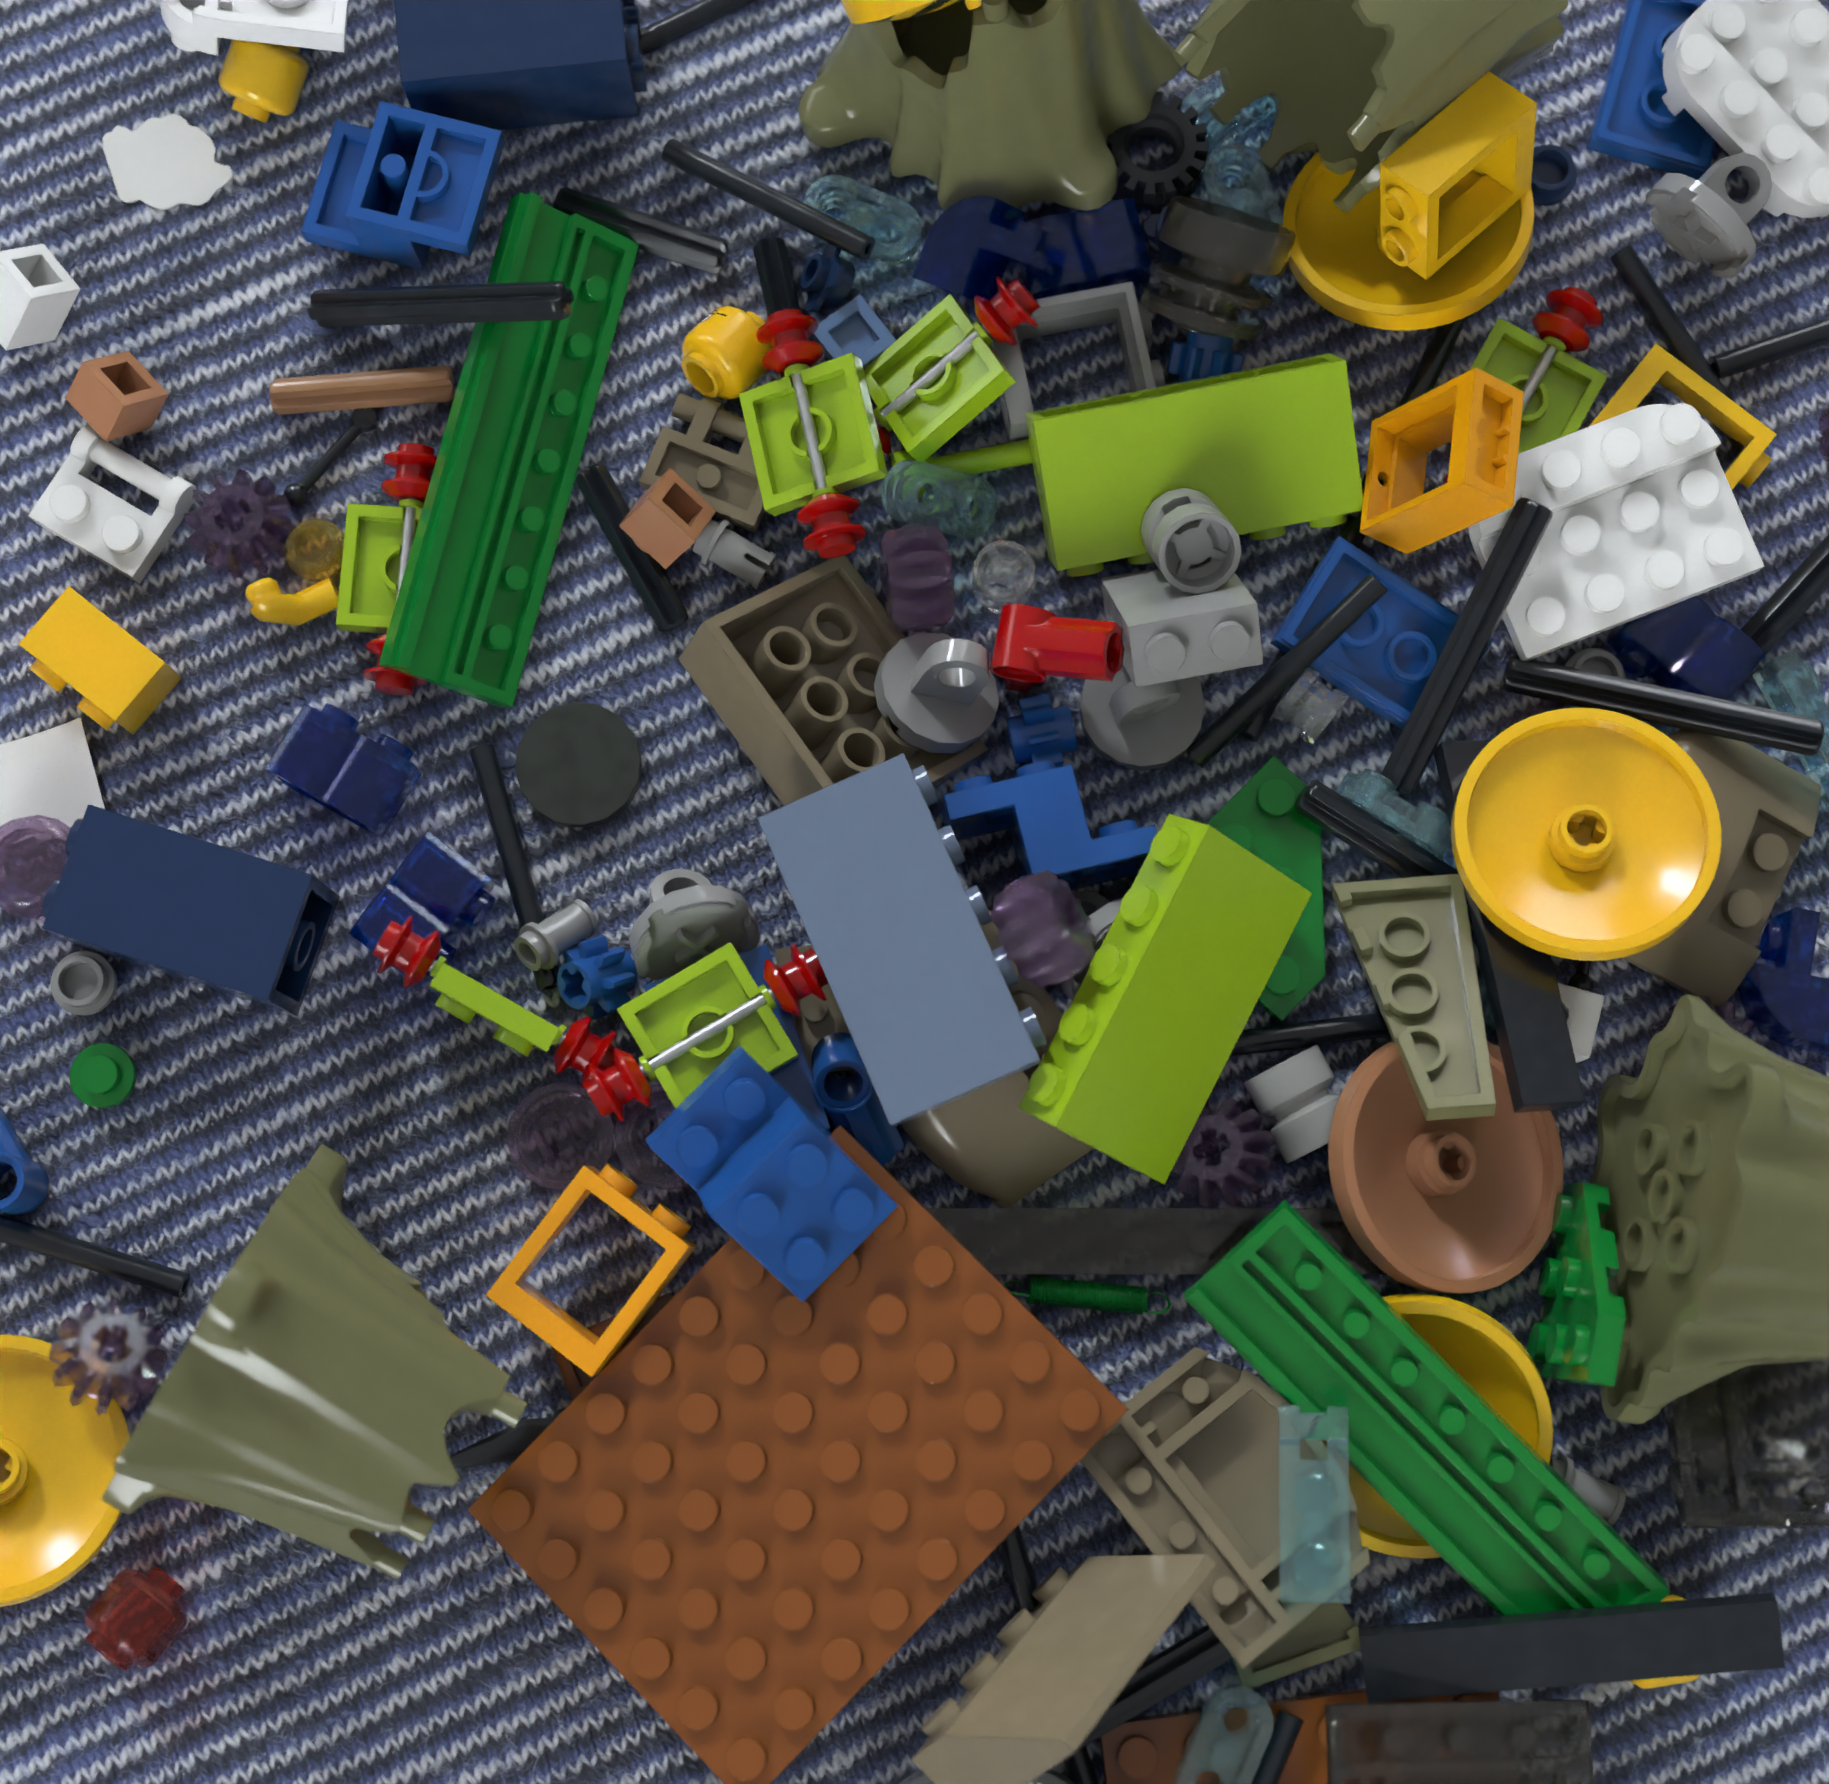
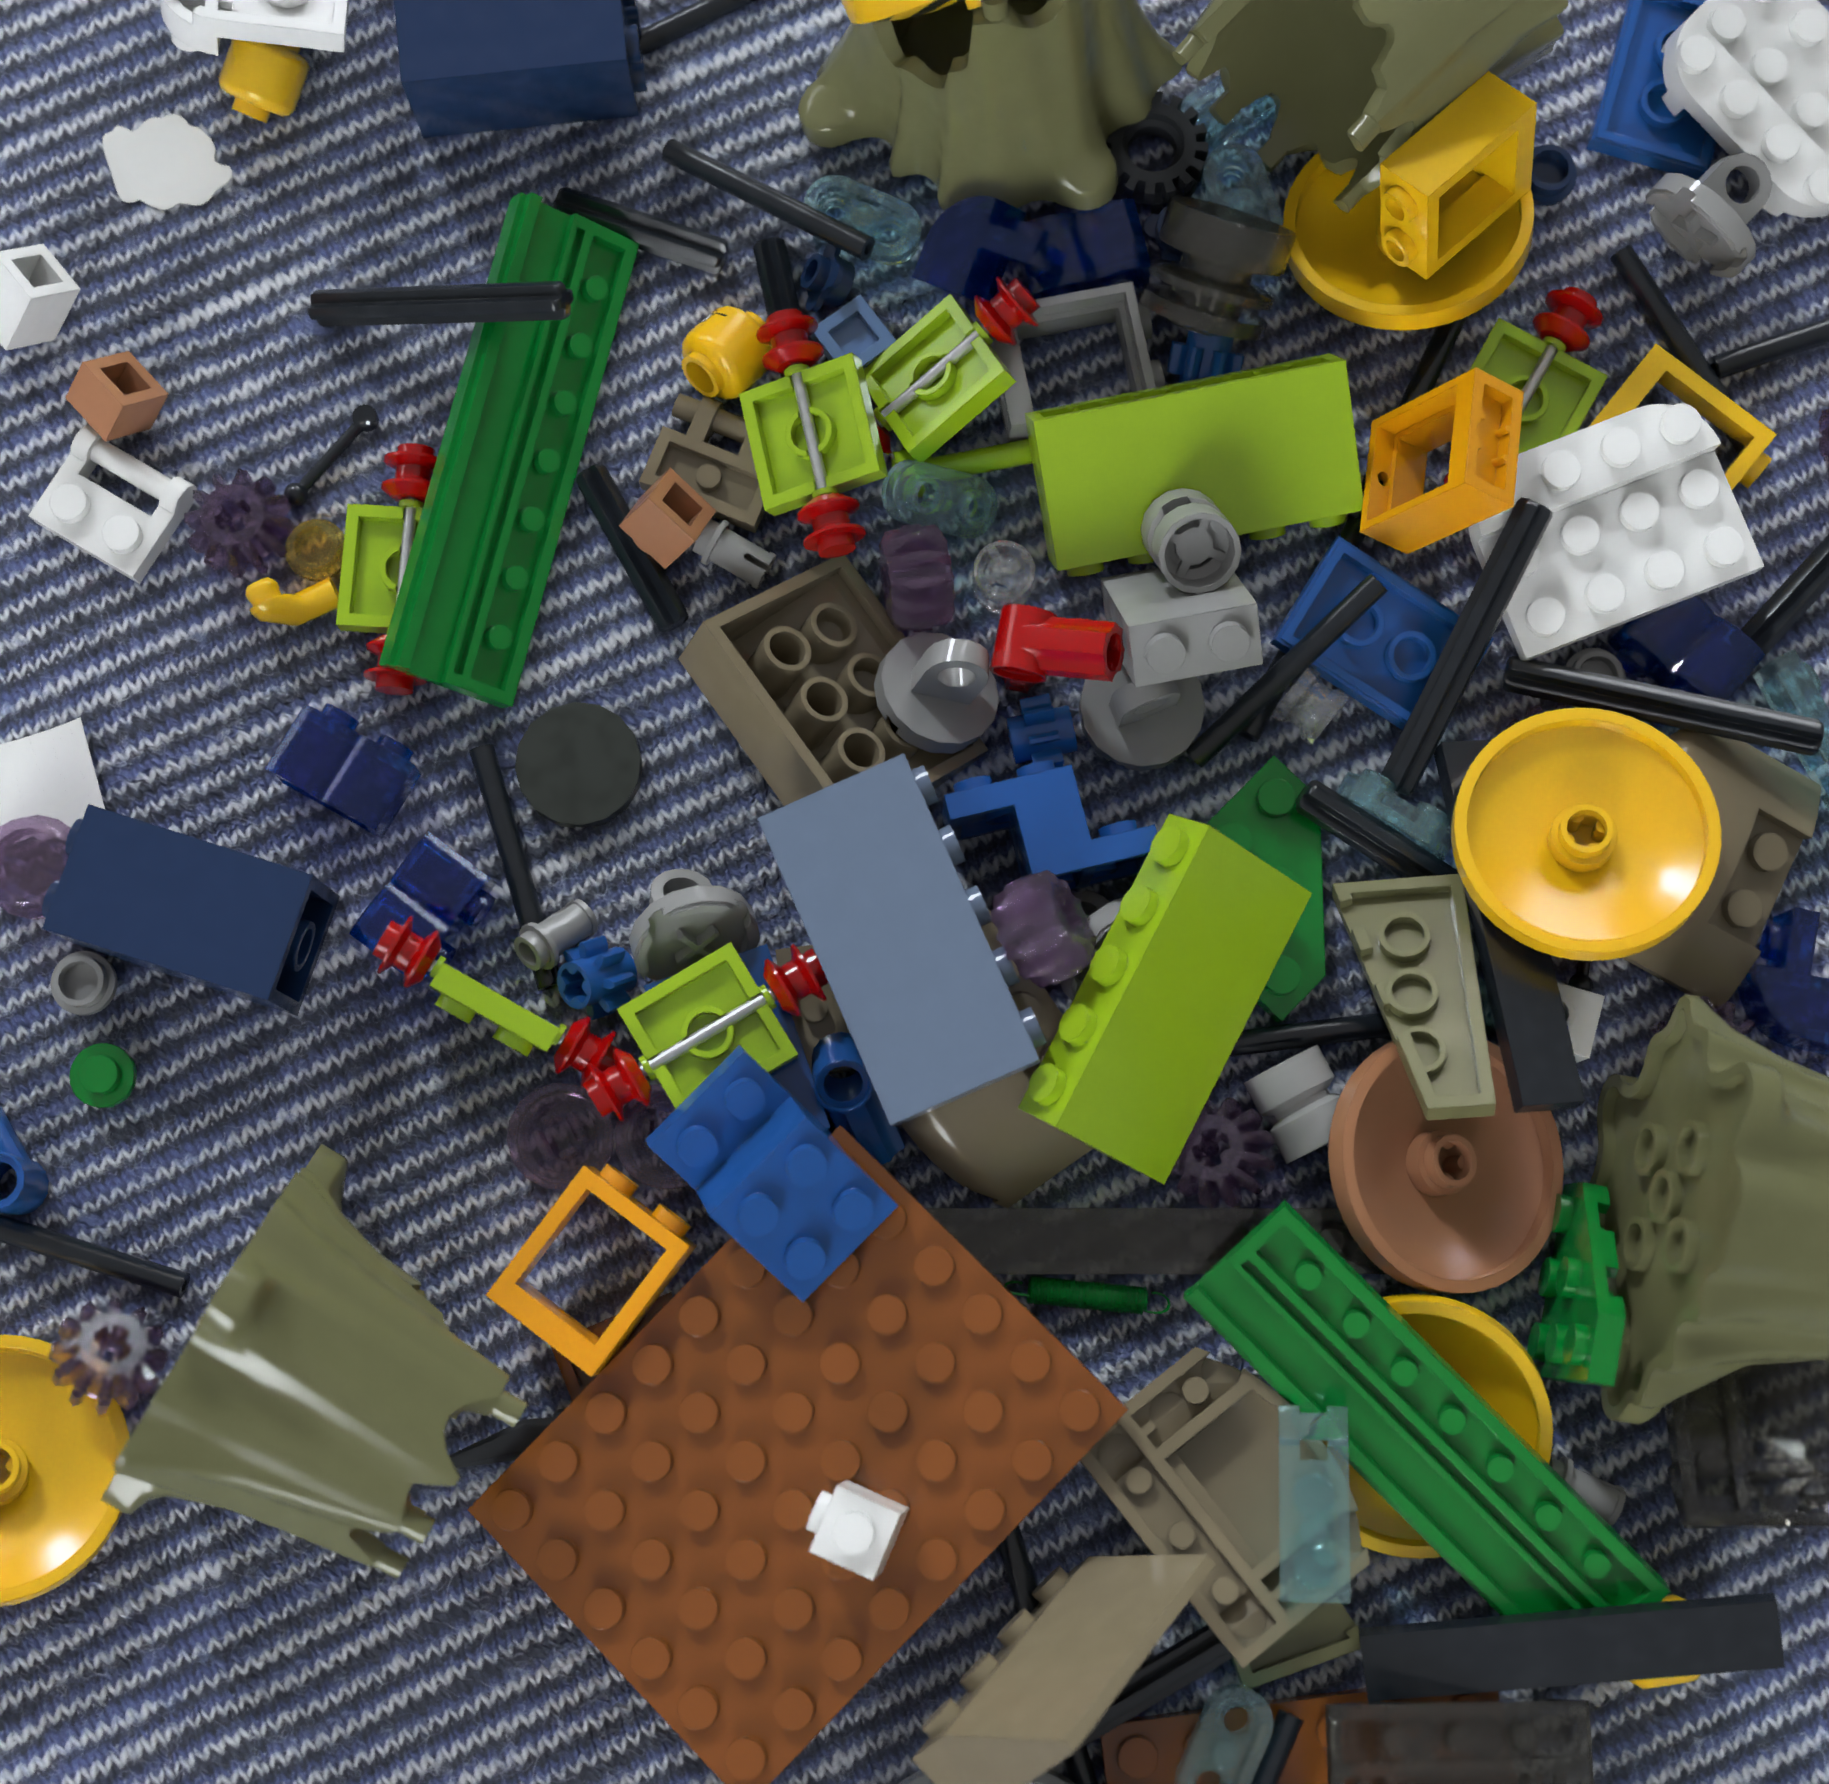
(100, 661): yellow brick -> none
(136, 1618): clear red head -> none
(362, 390): medium nougat axle -> none
(403, 186): blue bracket -> none
(855, 1528): none -> white brick

